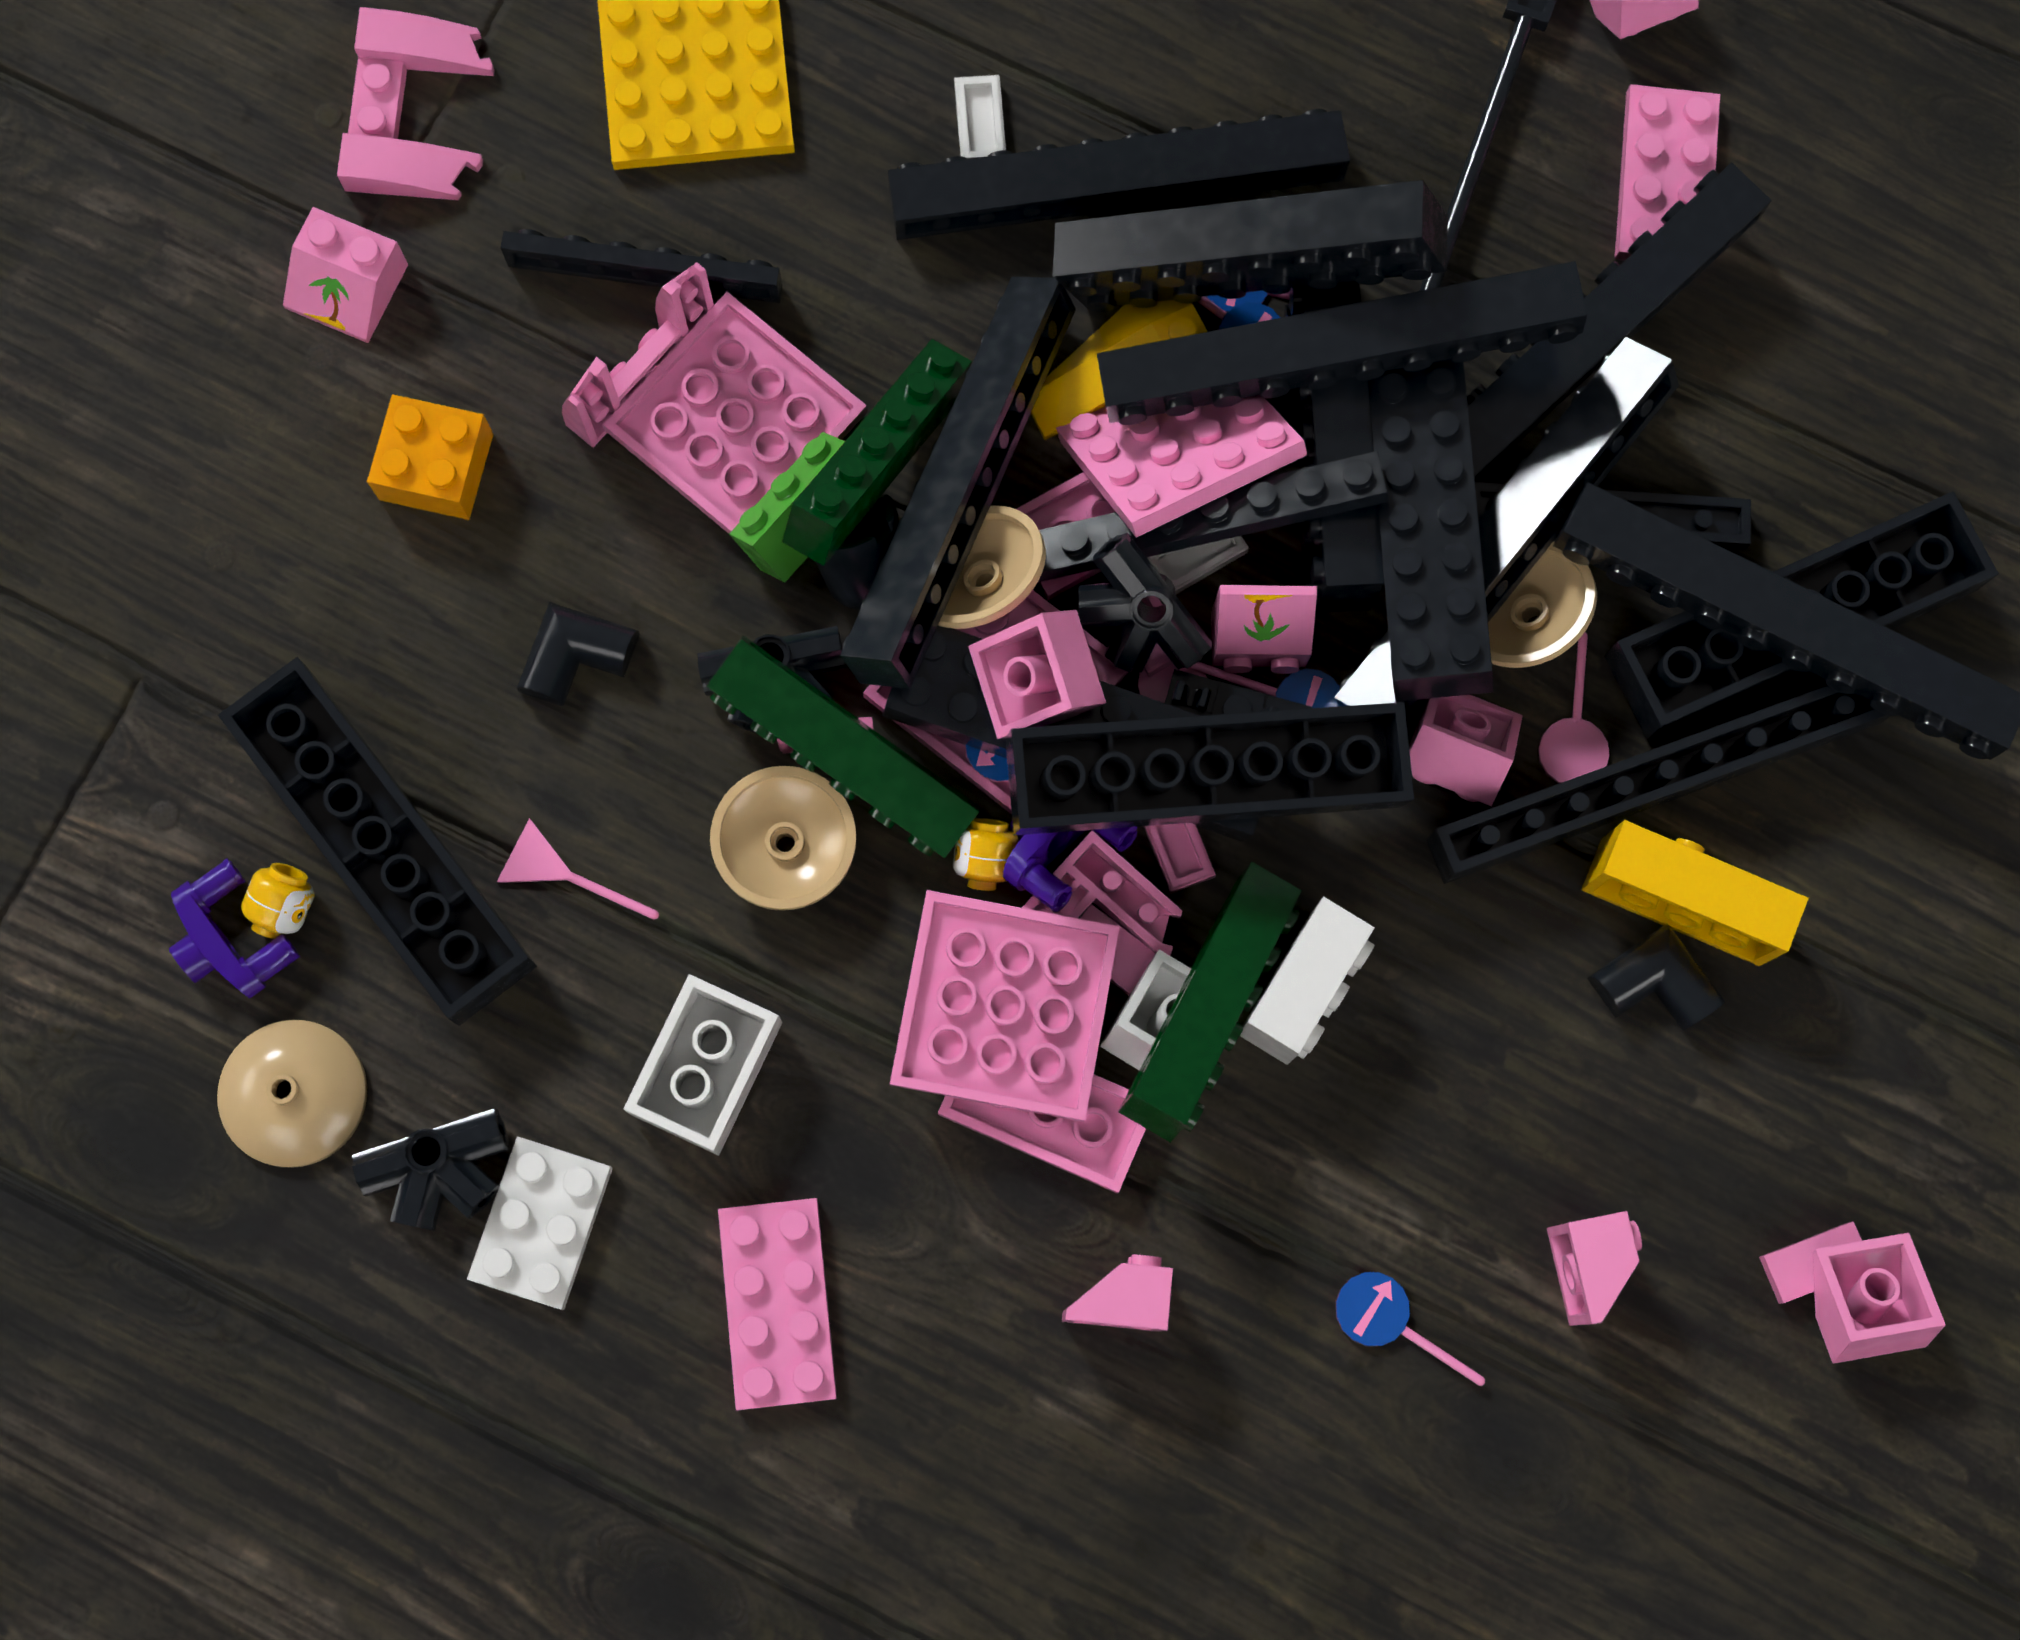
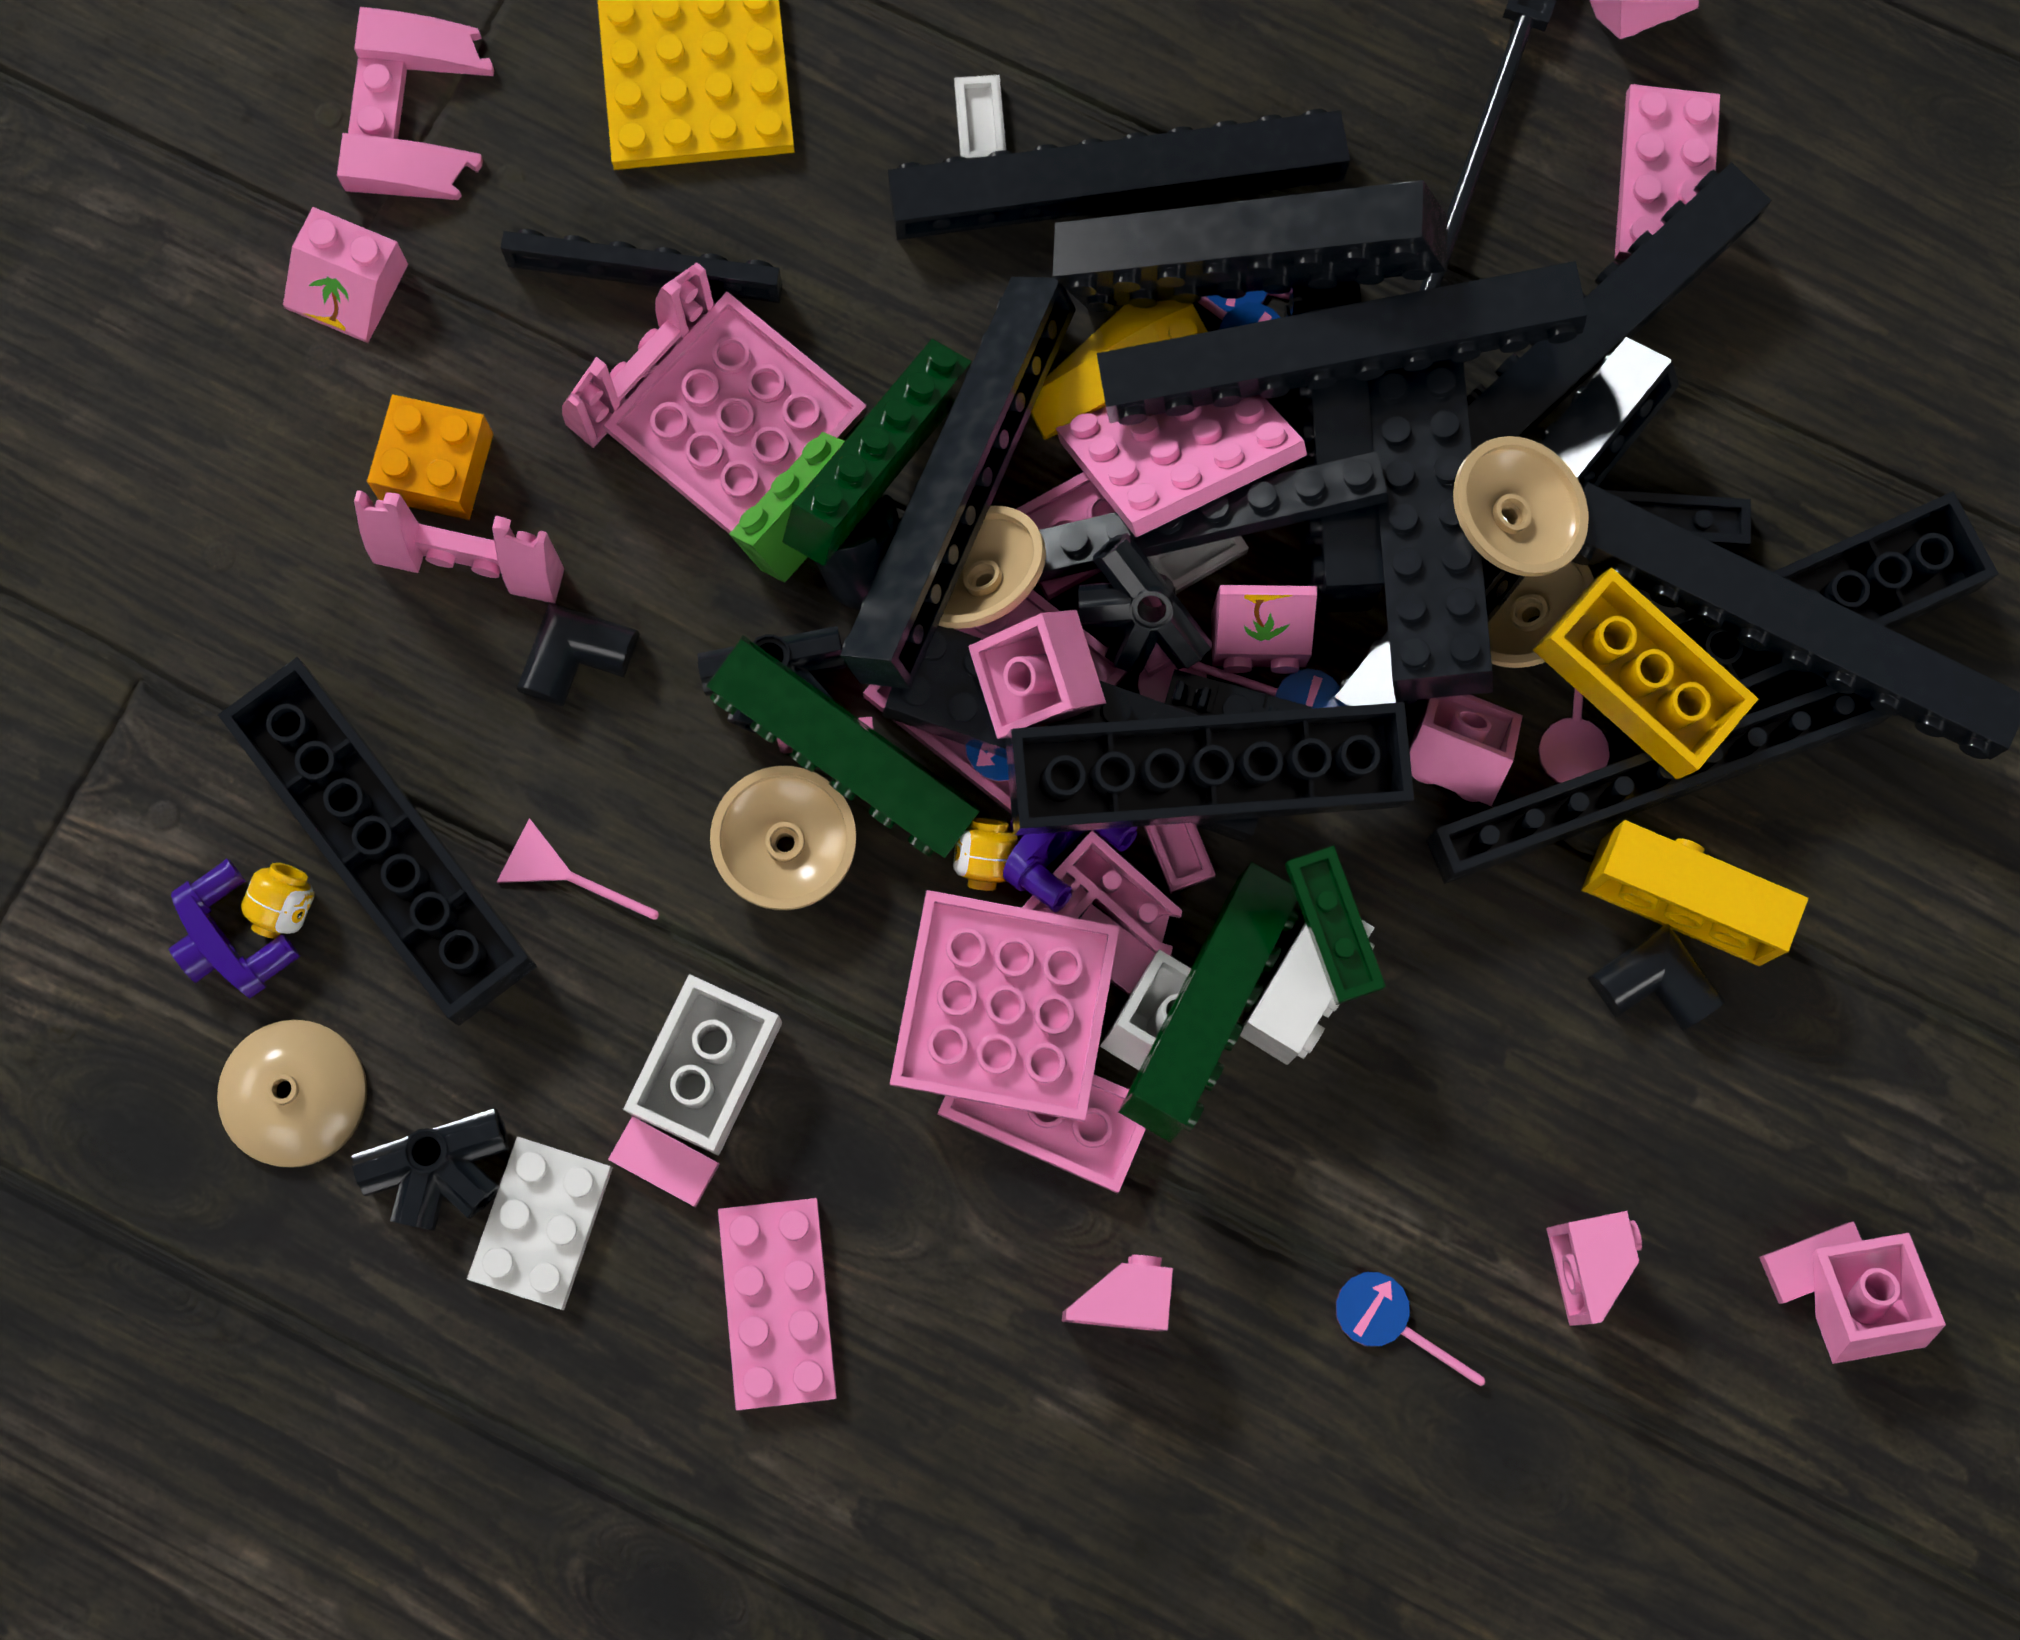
(398, 541): none -> bright pink wedge
(663, 1161): none -> bright pink tile
(1335, 925): none -> dark green plate
(1534, 494): none -> tan dish
(1645, 674): none -> yellow brick

